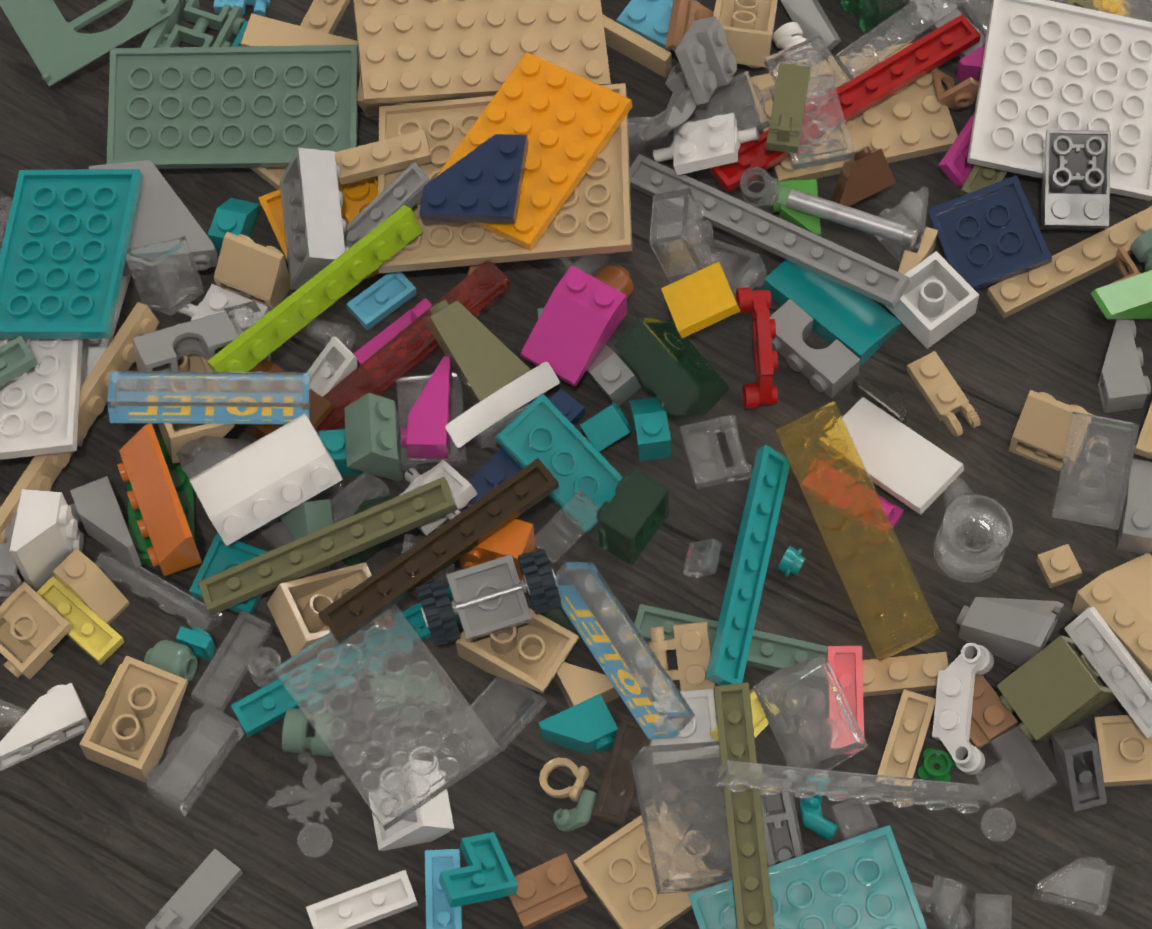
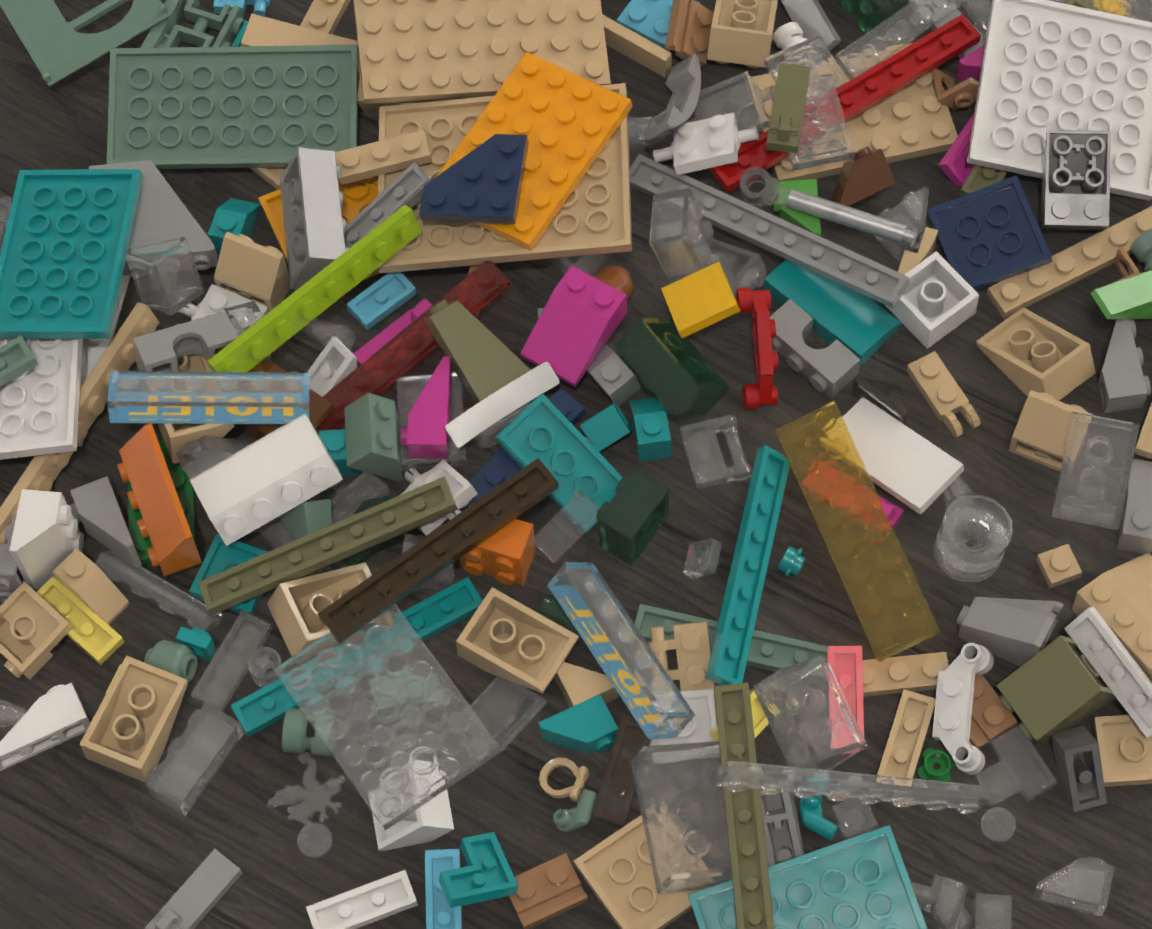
(489, 597): plate -> none
(706, 58): light grey plate -> none
(1038, 354): none -> tan slope

